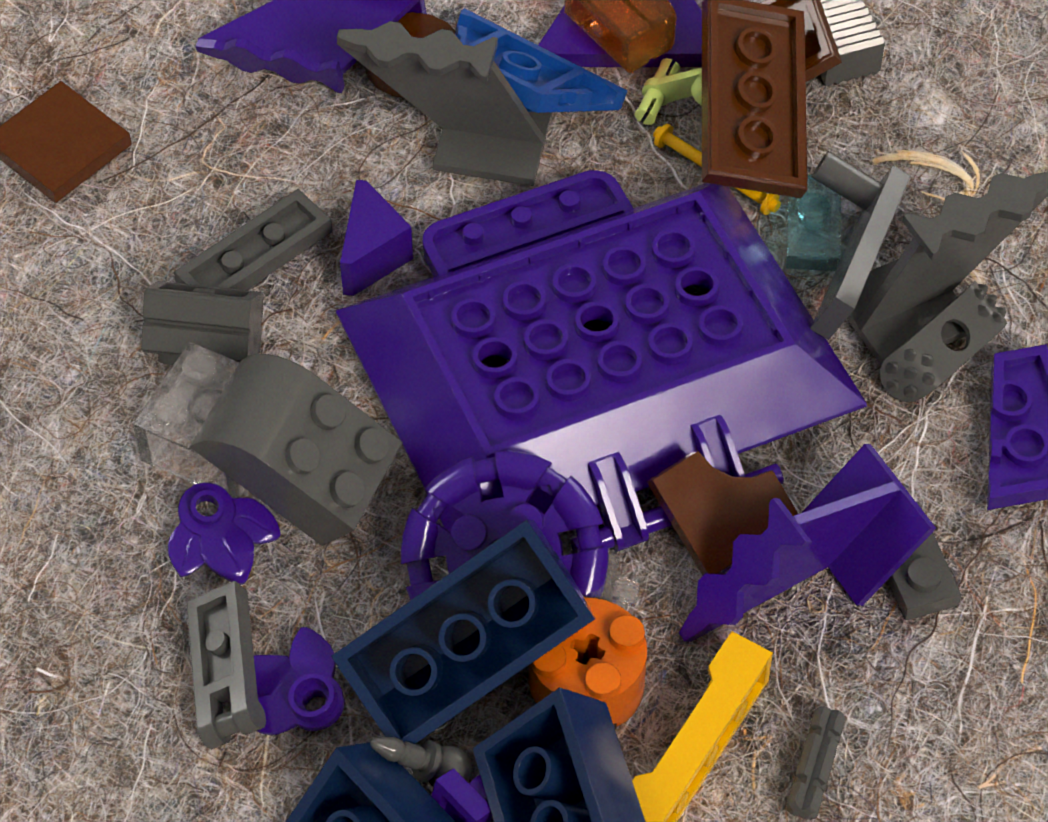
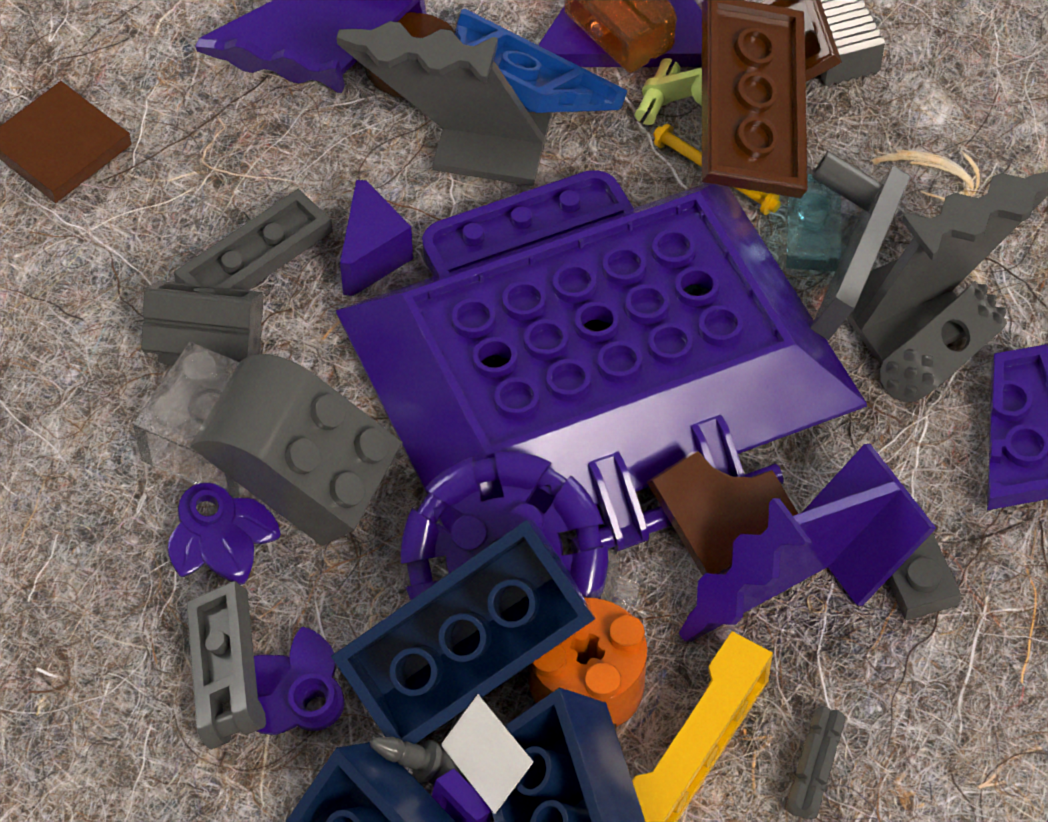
(486, 753): none -> white sticker

